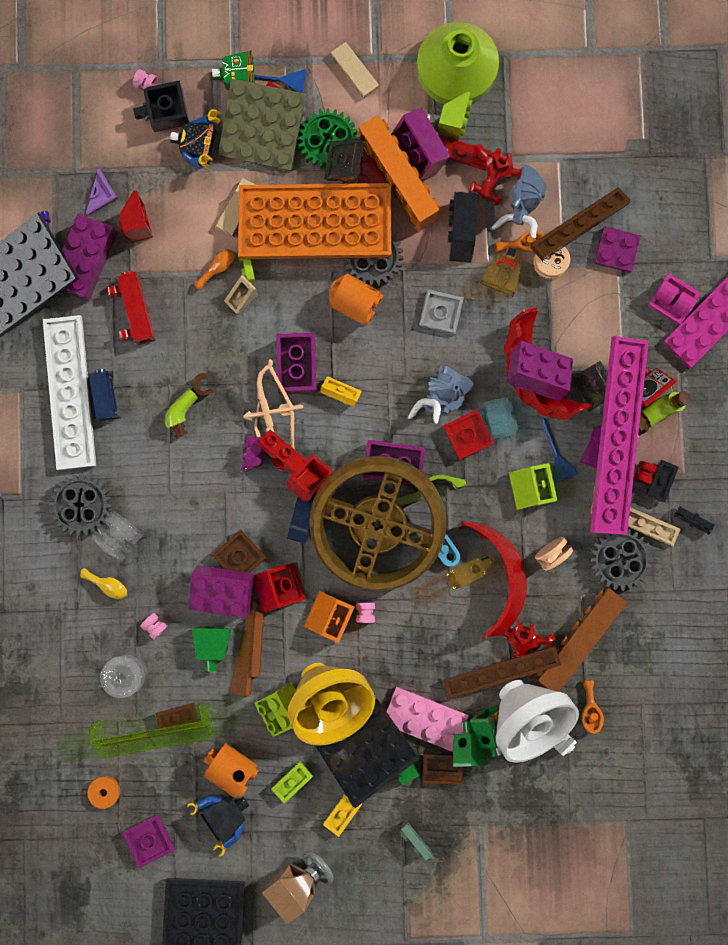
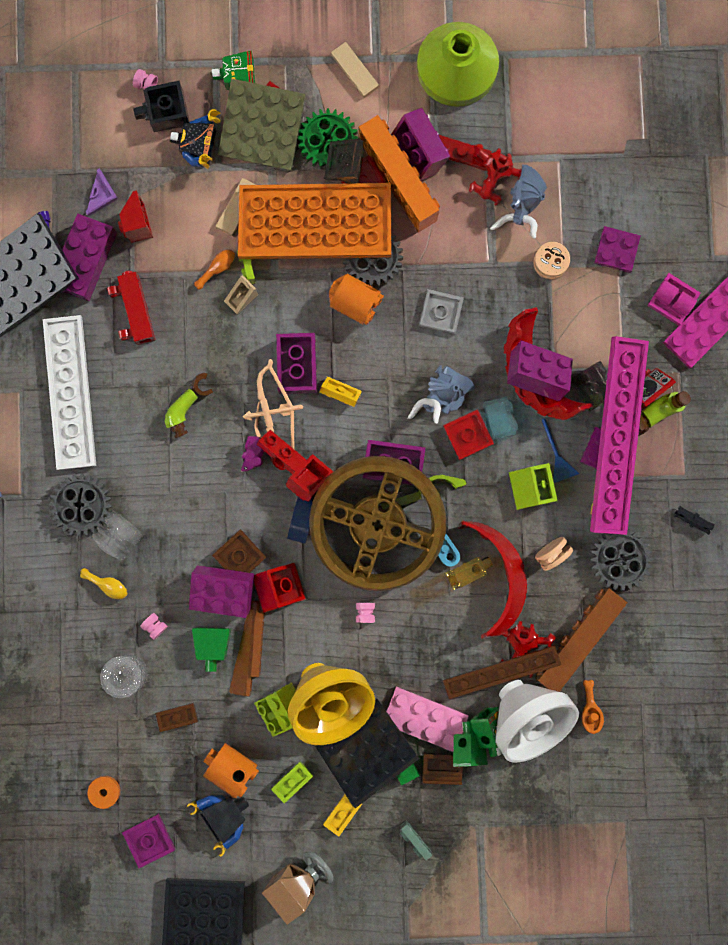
(103, 395): dark blue window -> none
(150, 739): clear neon green piece -> none
(295, 80): blue piece -> none
(329, 616): orange slope -> none
(455, 117): lime slope -> none
(463, 226): black wedge -> none
(503, 273): clear yellow torso -> none
(523, 242): orange piece -> none
(566, 745): white bracket -> none
(580, 224): reddish brown plate -> none
(645, 473): red wheel -> none
(652, 527): tan tile -> none
(662, 481): black plate -> none

